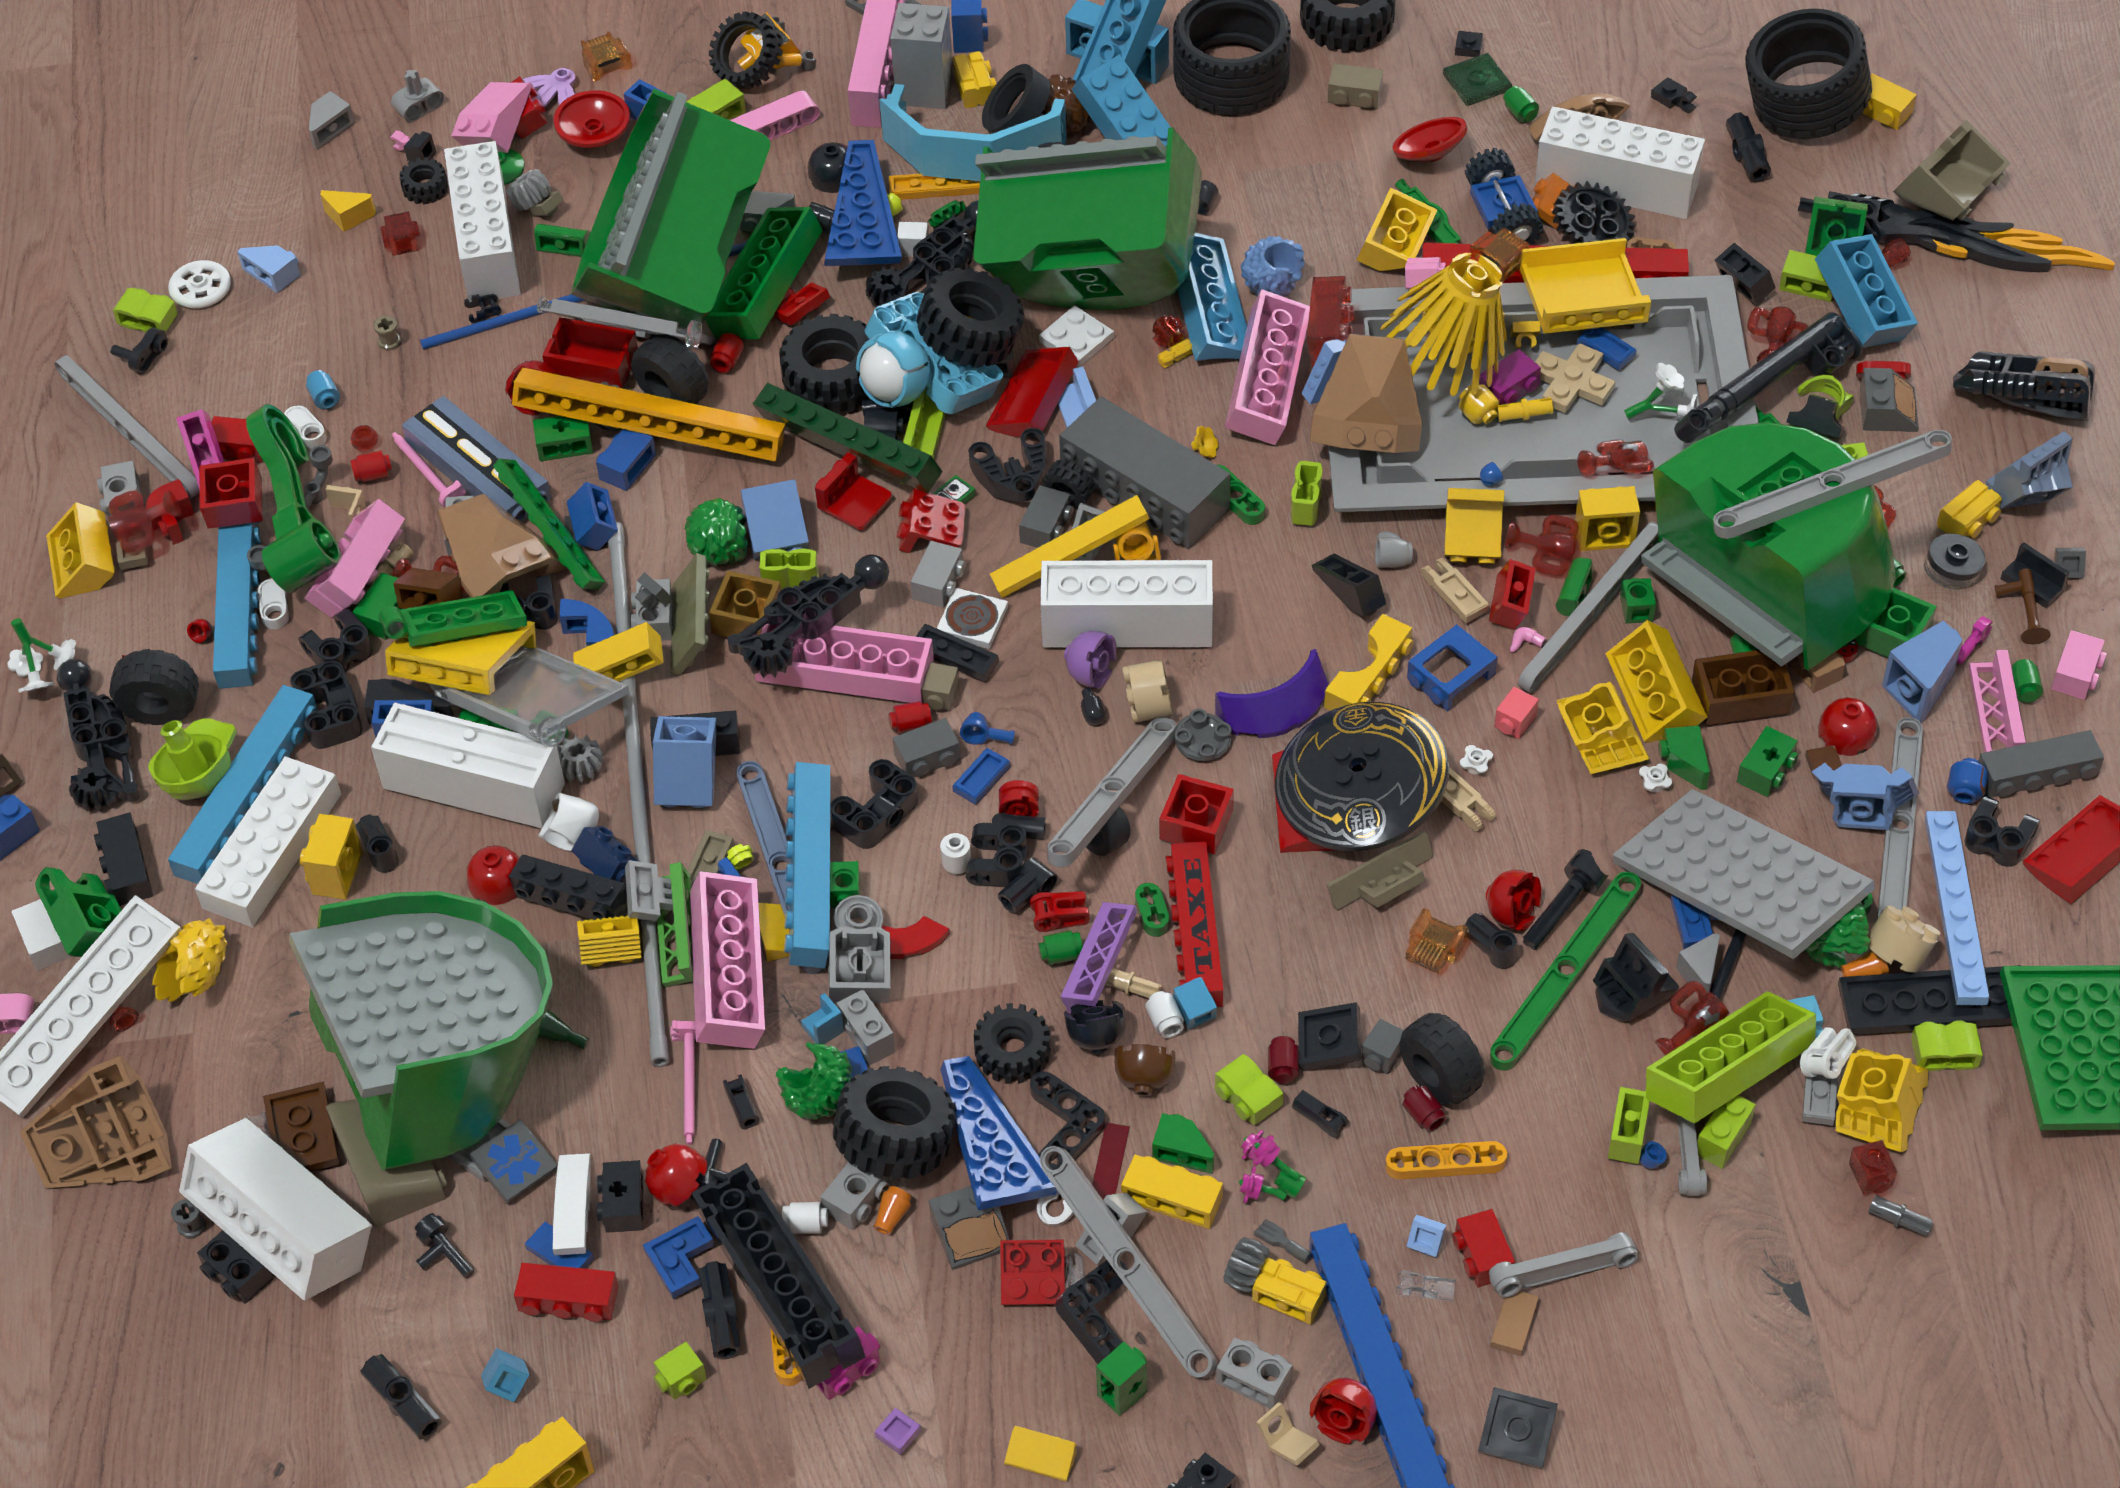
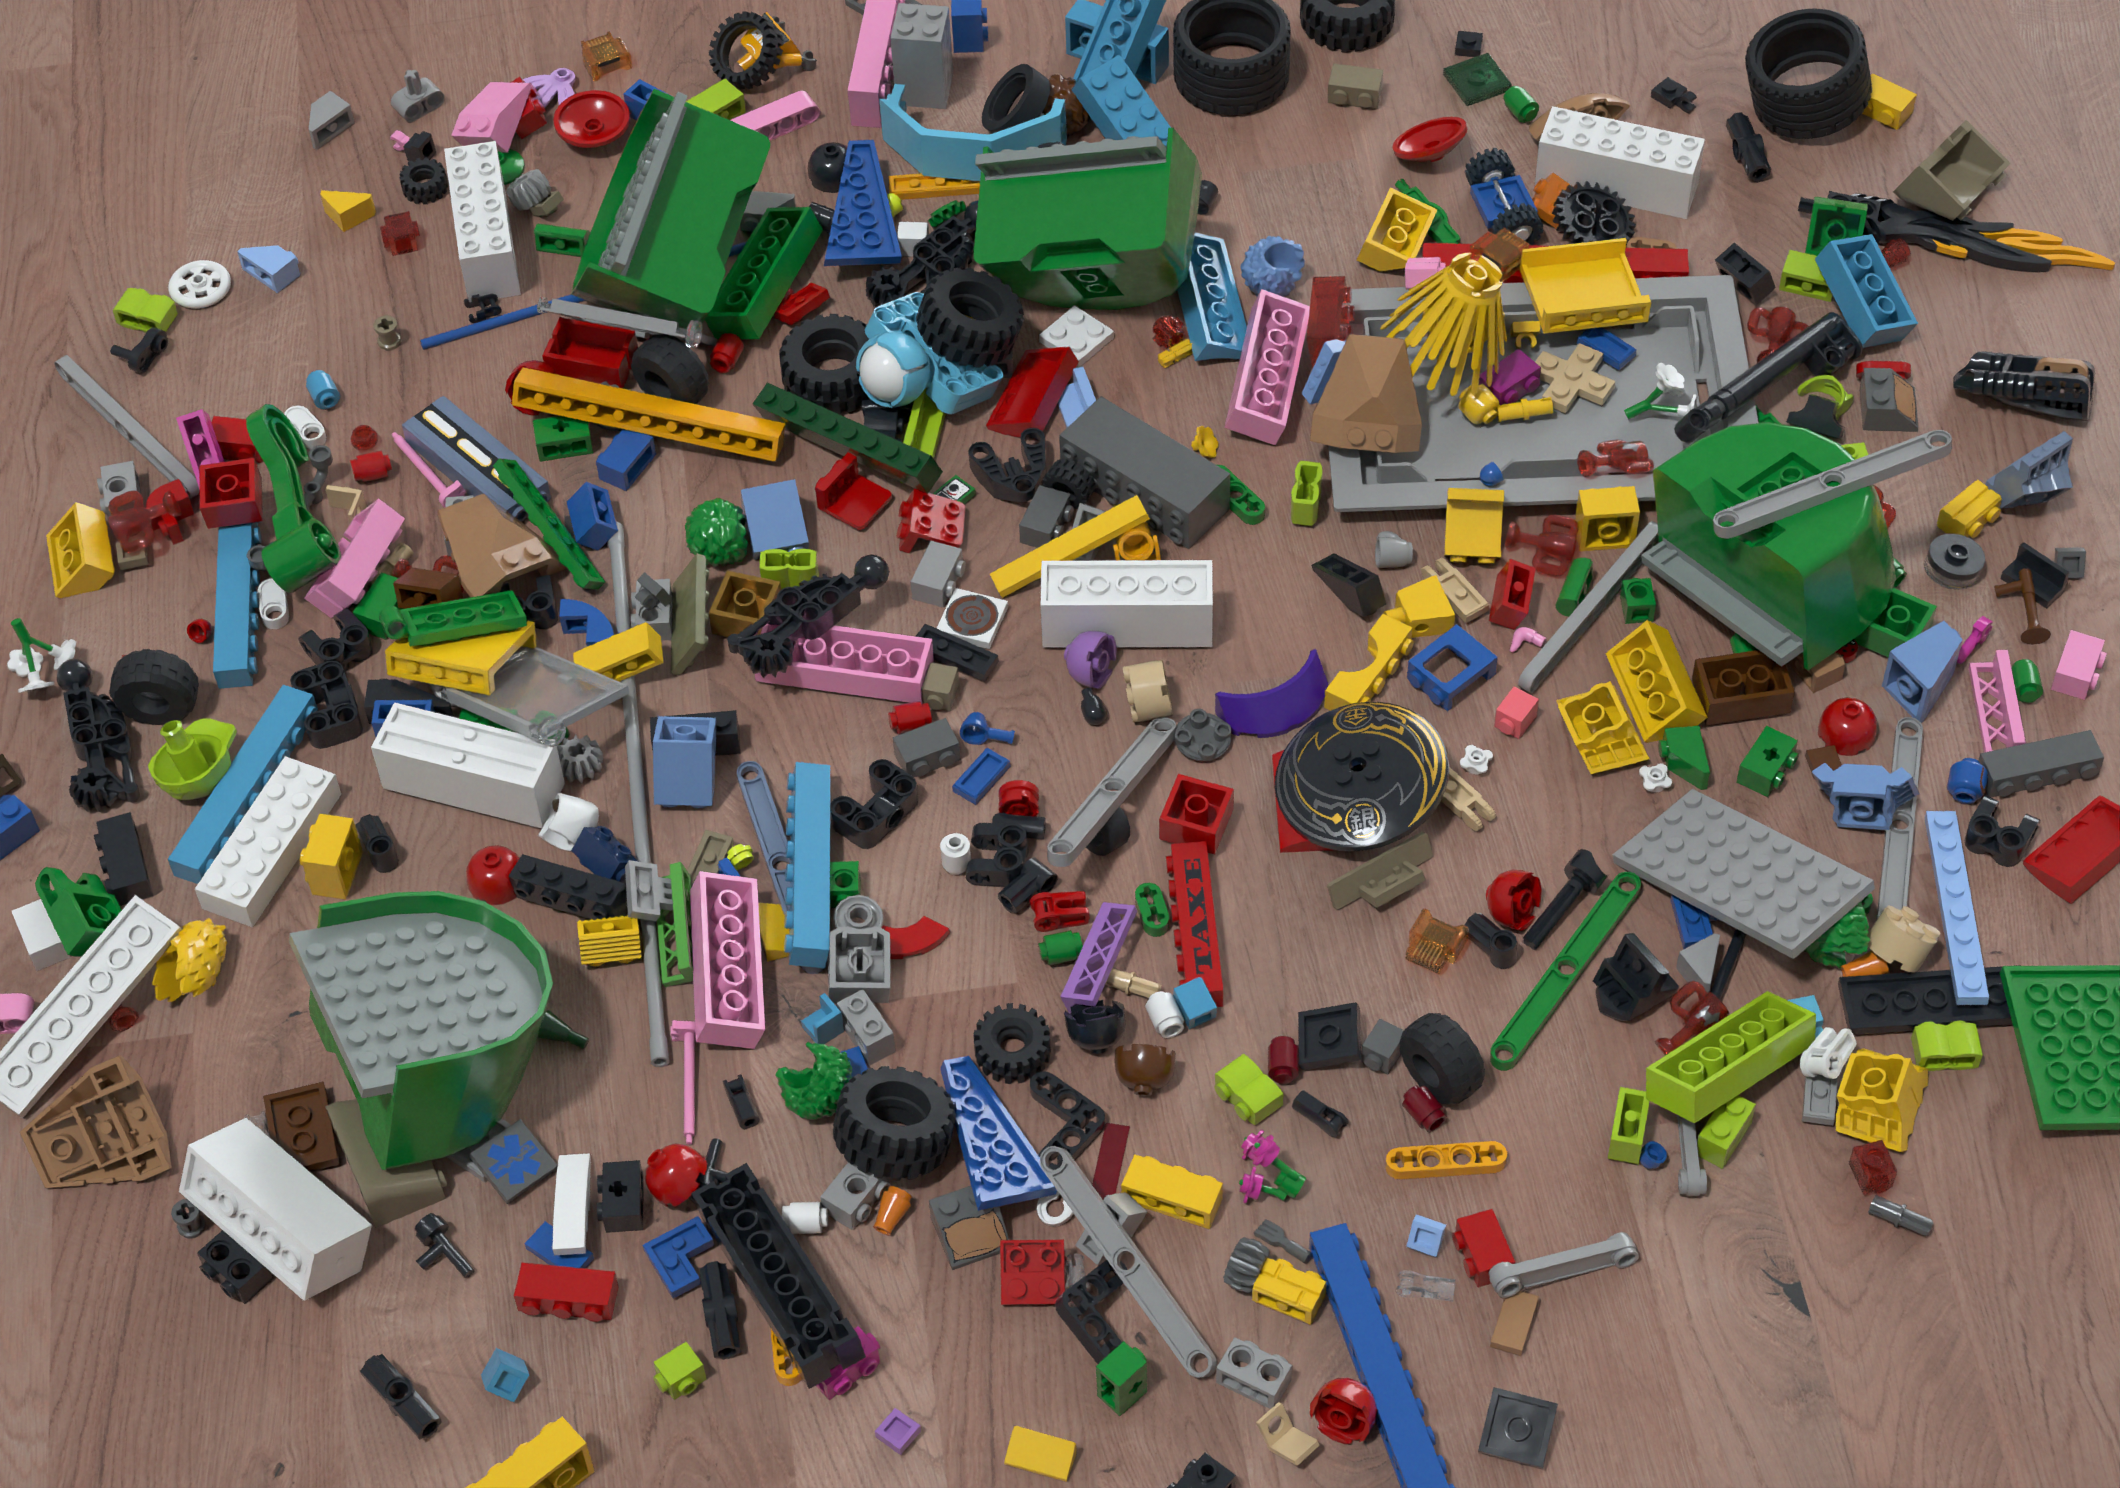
(973, 78): yellow brick -> none
(1182, 1144): green slope -> none
(1423, 608): none -> yellow torso

